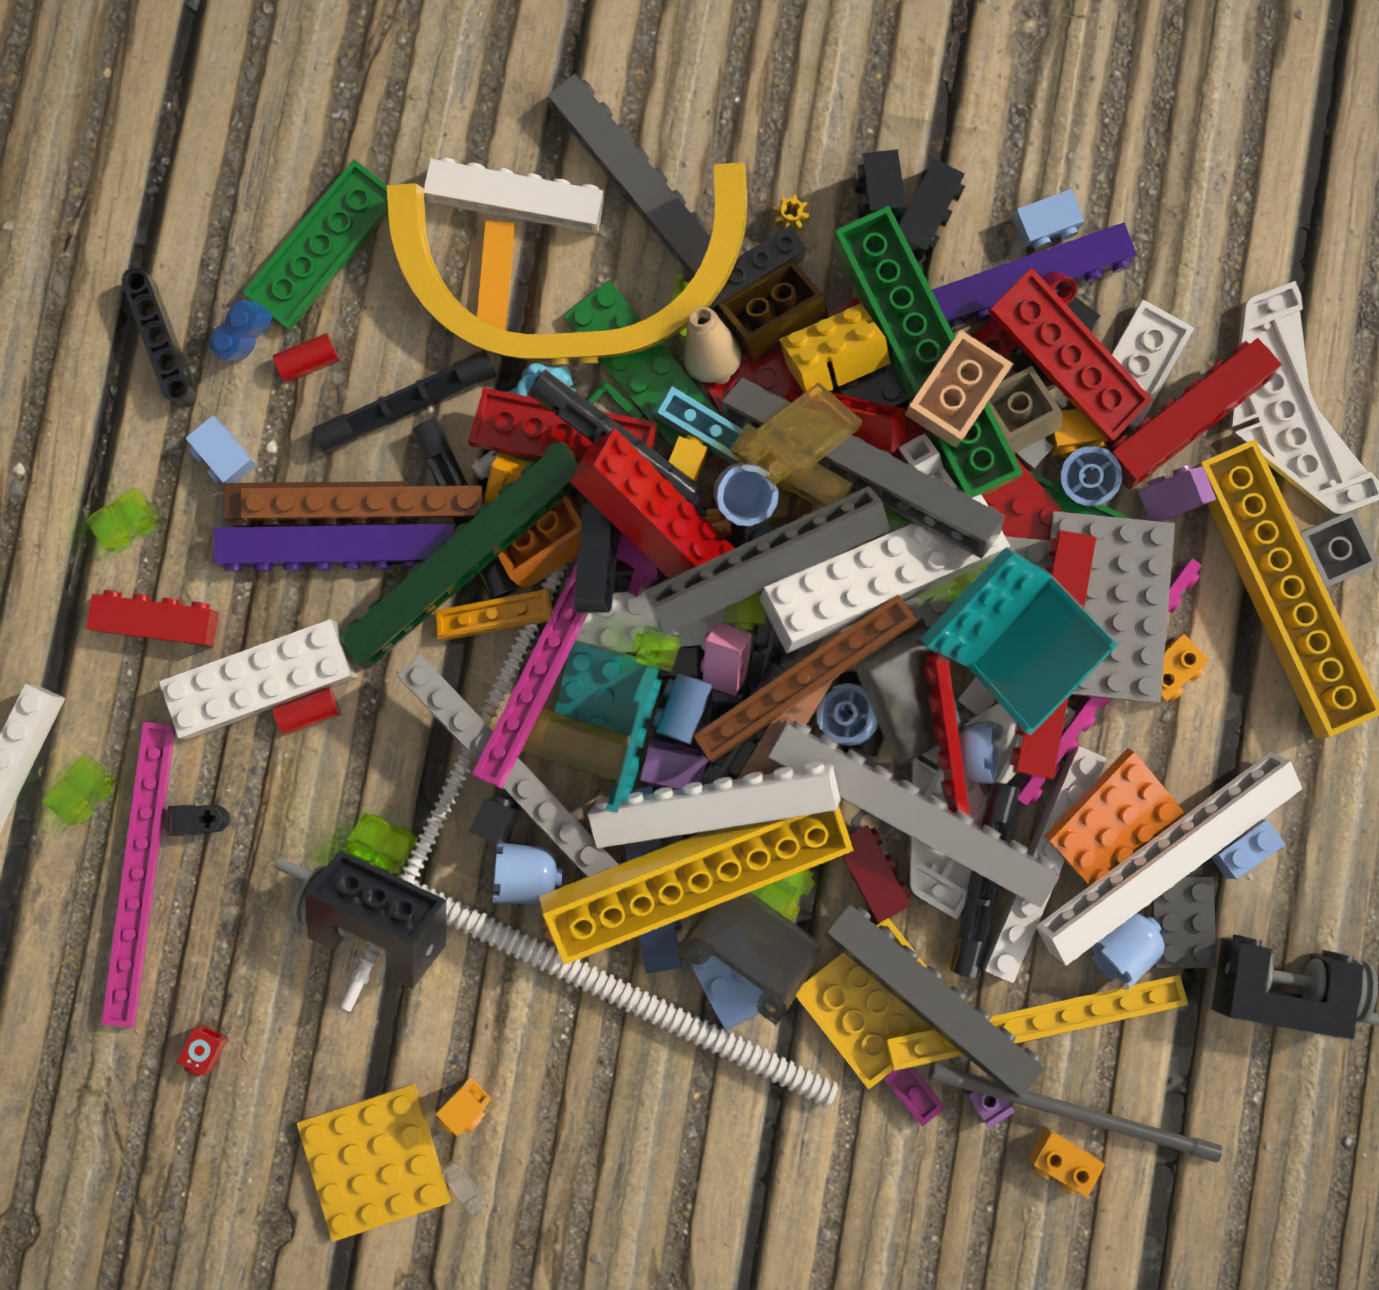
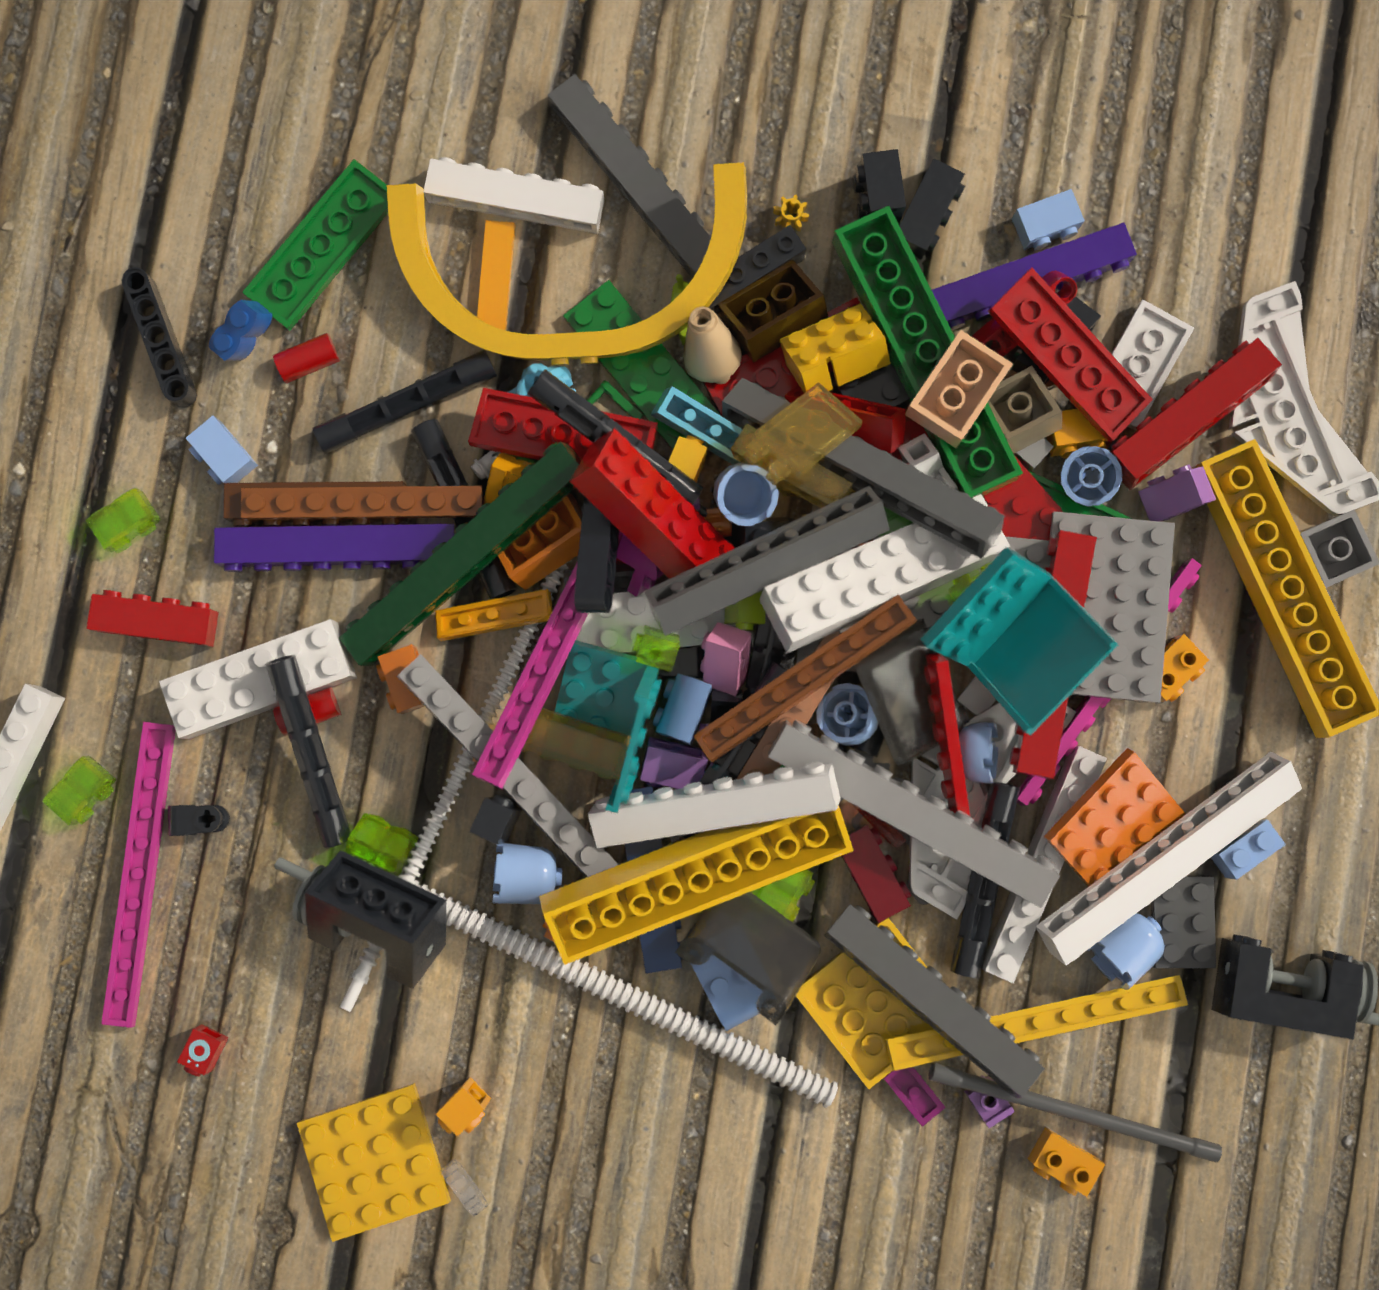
(308, 750): none -> black piece
(390, 666): none -> orange brick
(886, 830): none -> clear red tile

